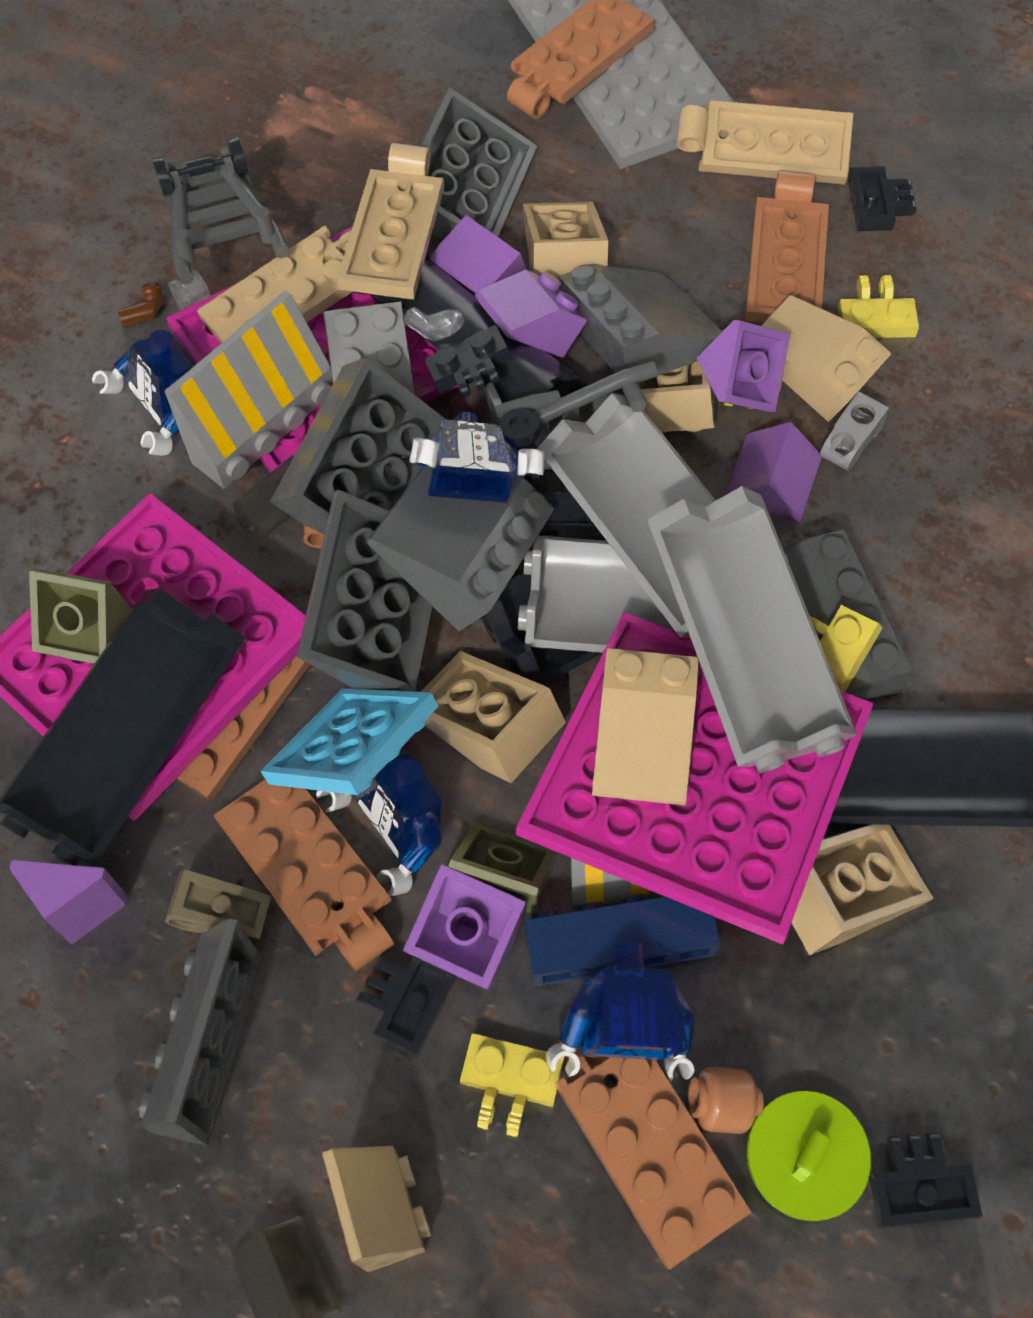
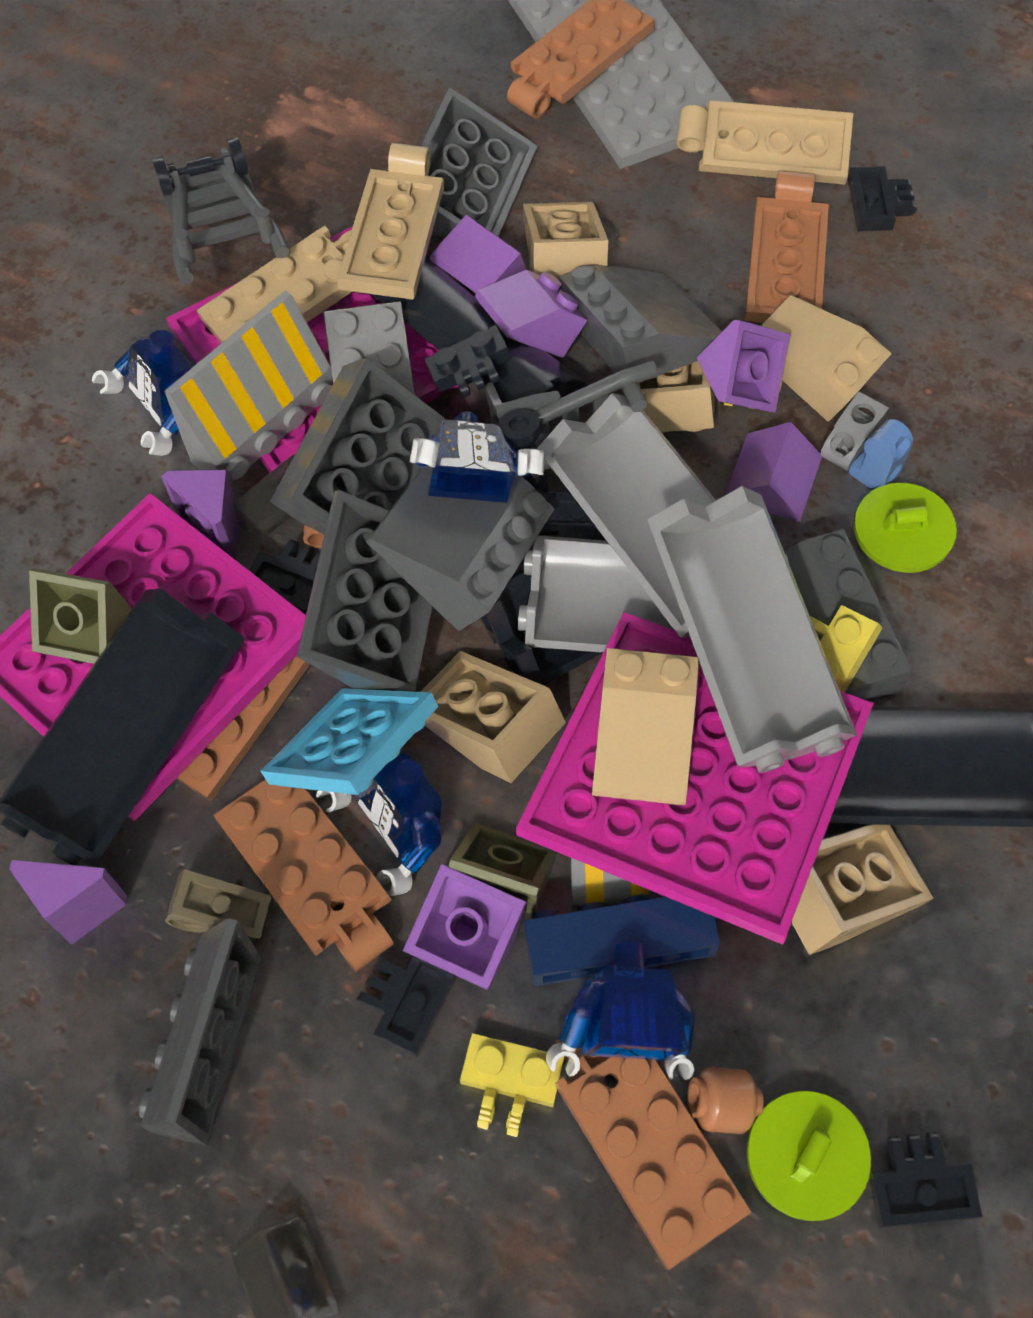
(146, 309): reddish brown arm -> none
(189, 294): clear wheel -> none
(206, 502): none -> medium lavender slope
(288, 574): none -> black hinge
(376, 1205): tan slope -> none
(434, 326): clear arm -> none
(881, 316): light yellow hinge -> none
(883, 455): none -> medium blue leg
(905, 527): none -> lime shield

